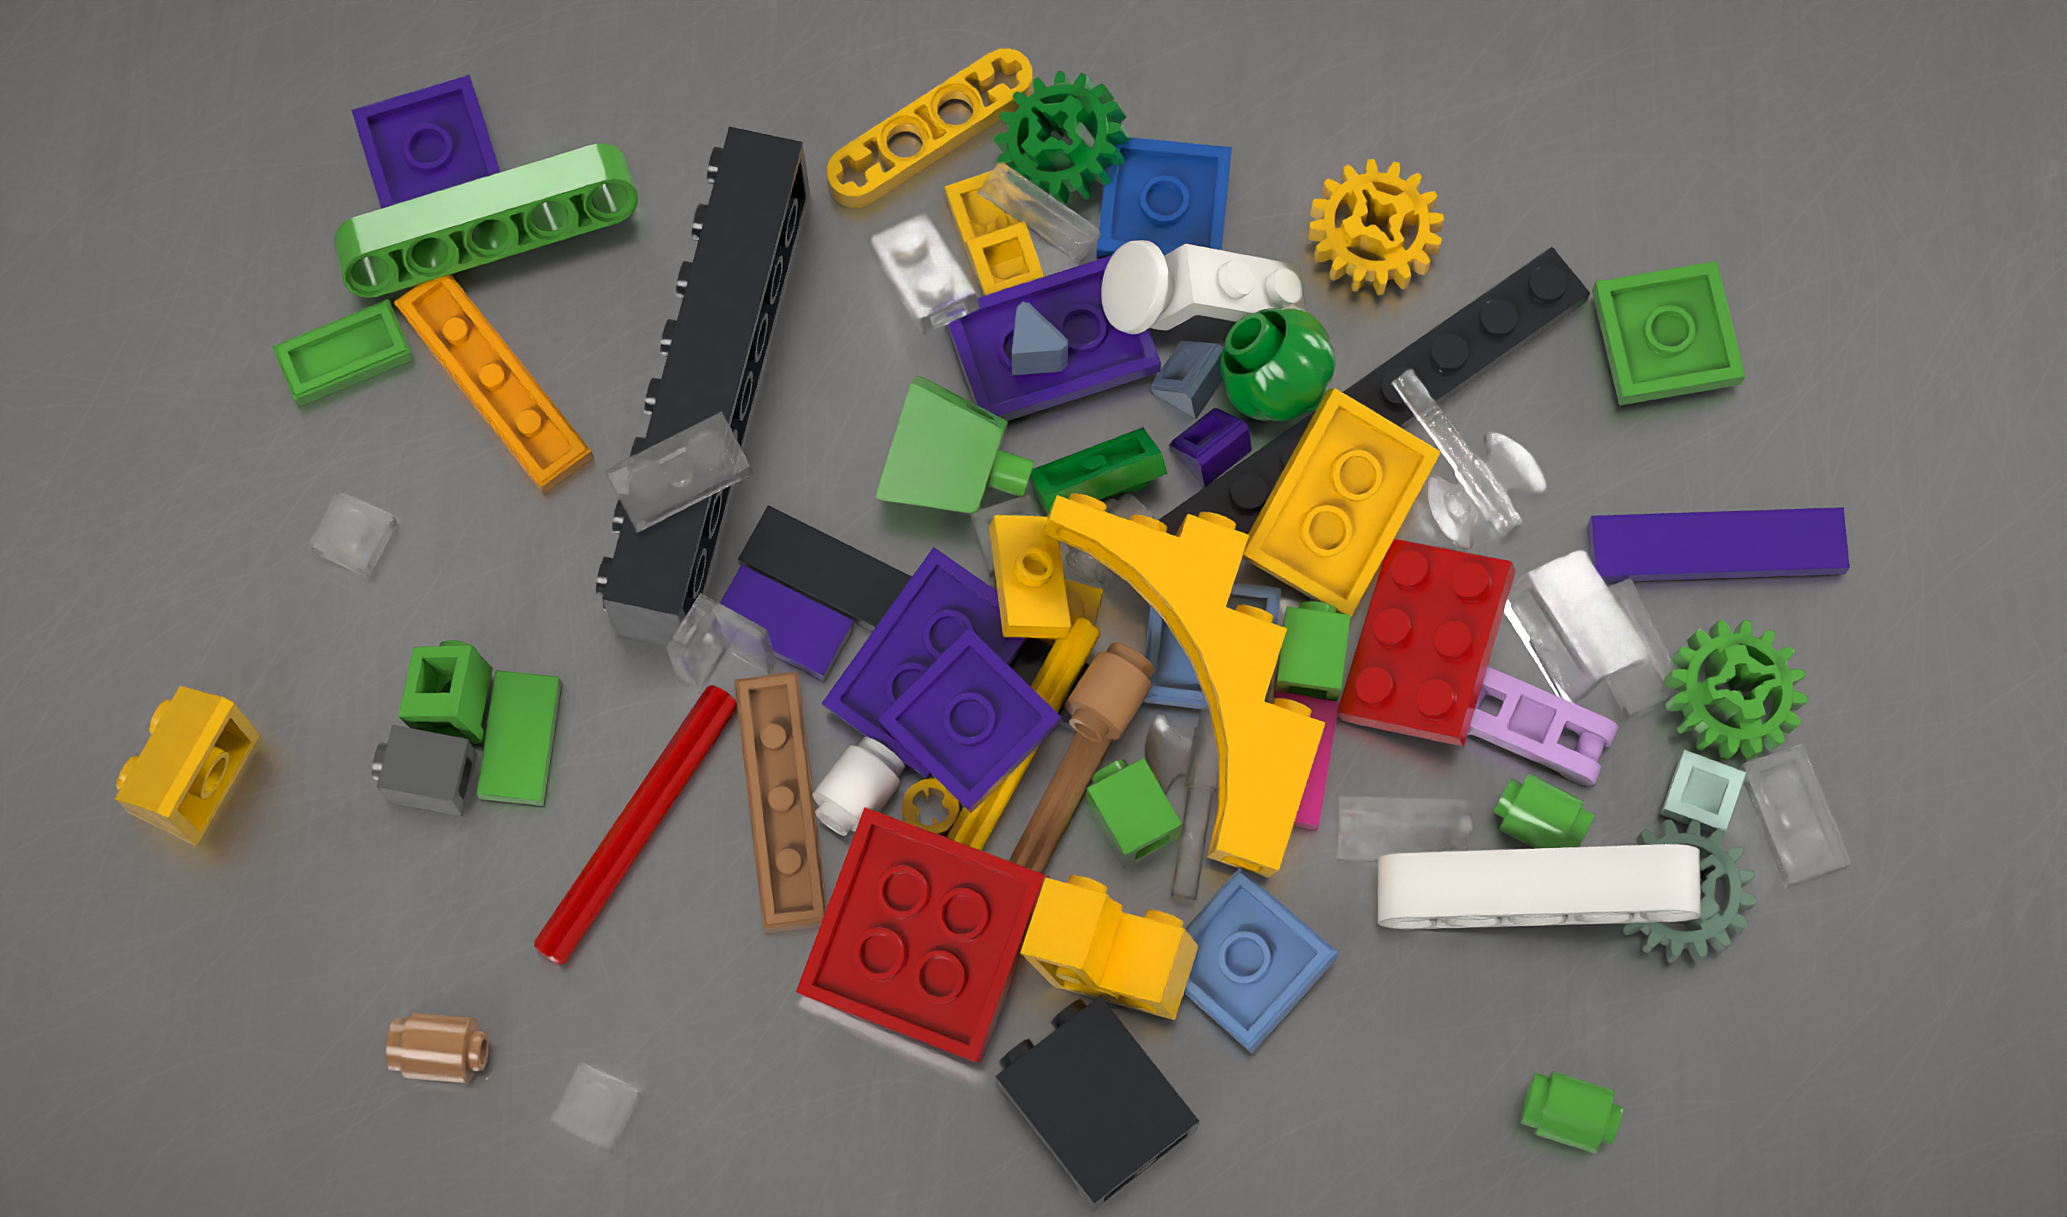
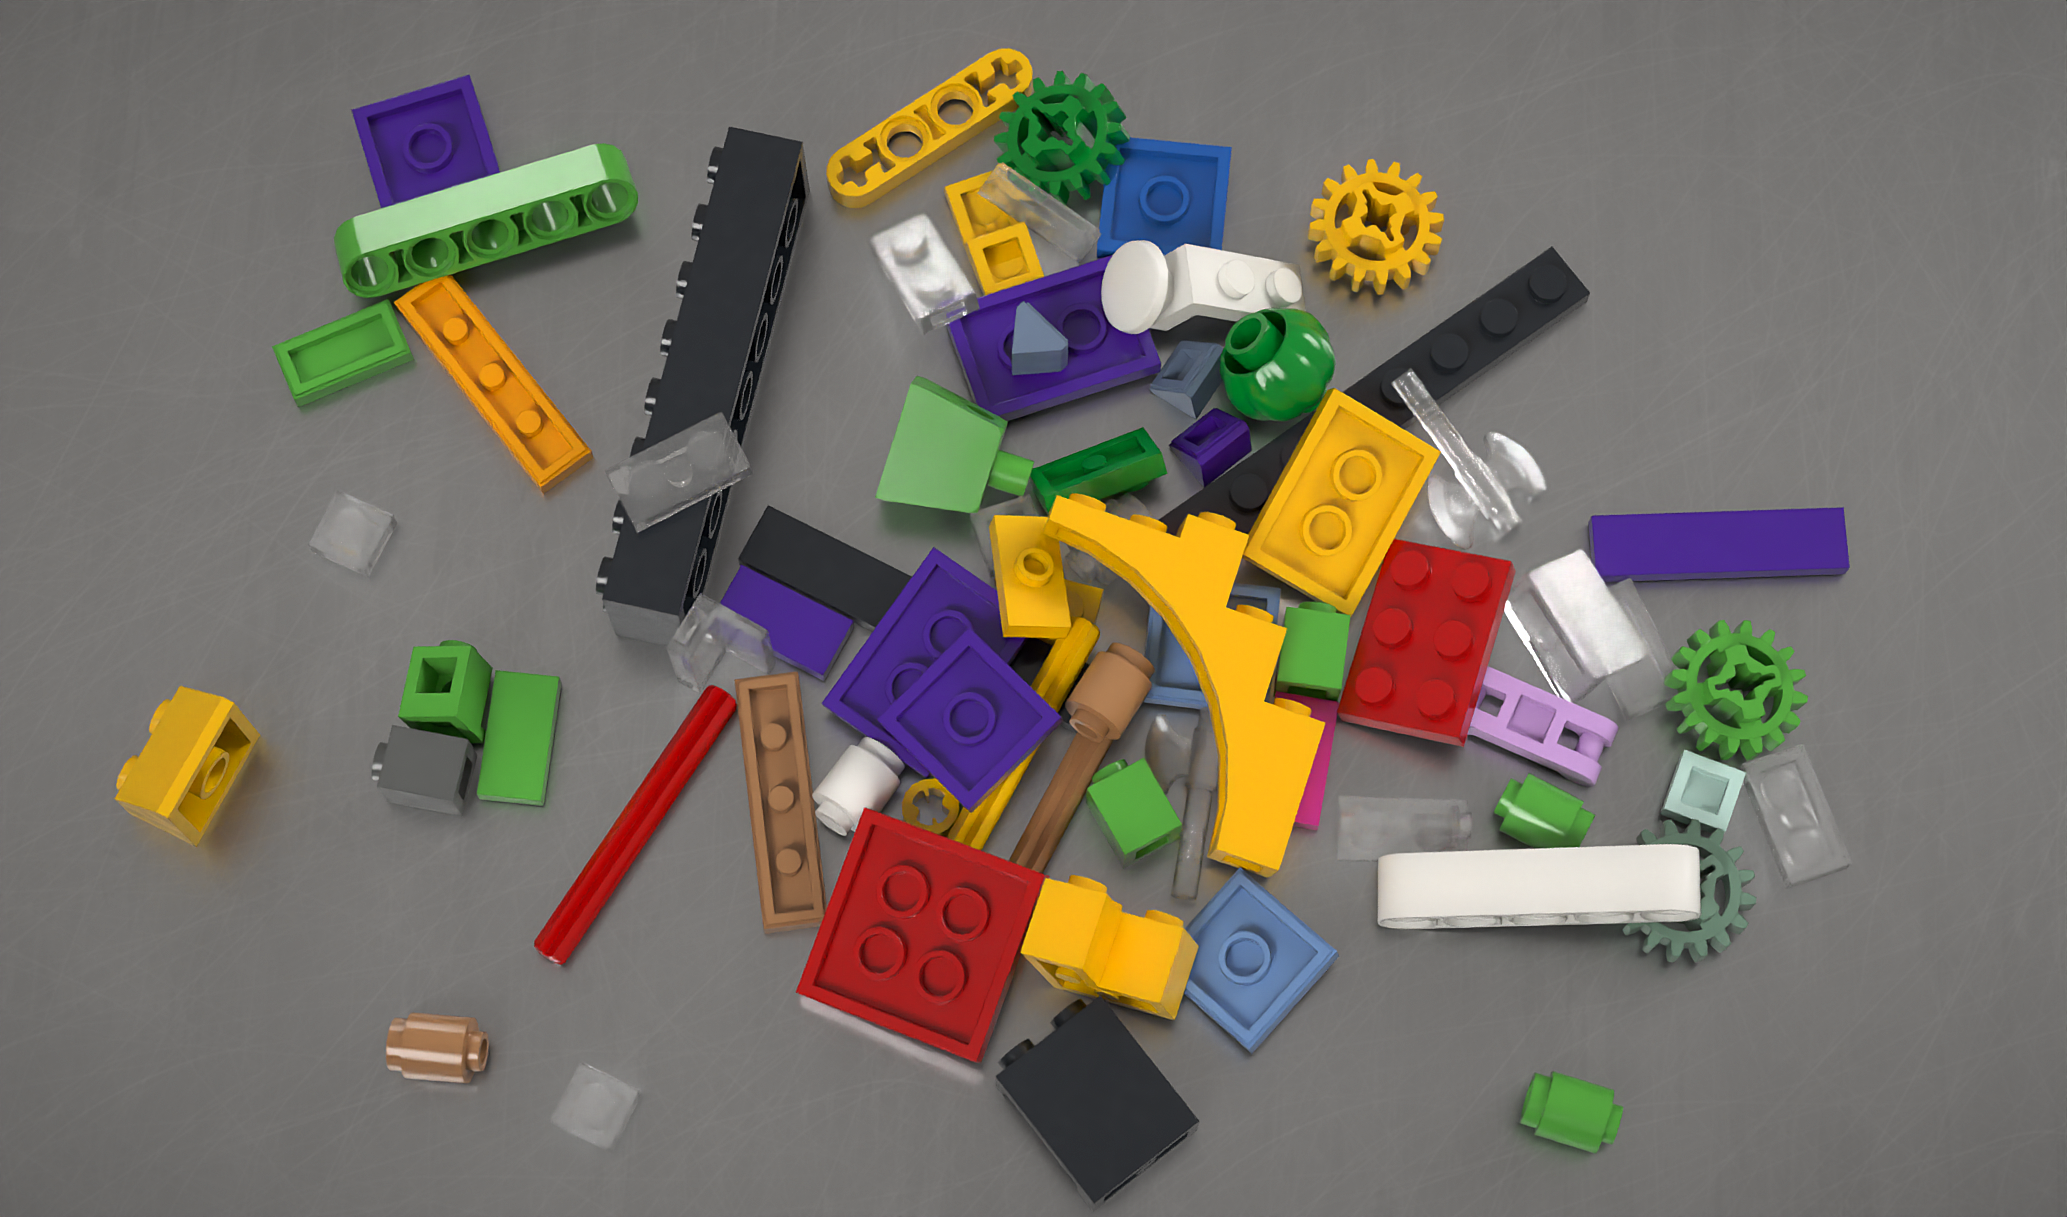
(1668, 333): bright green plate -> none

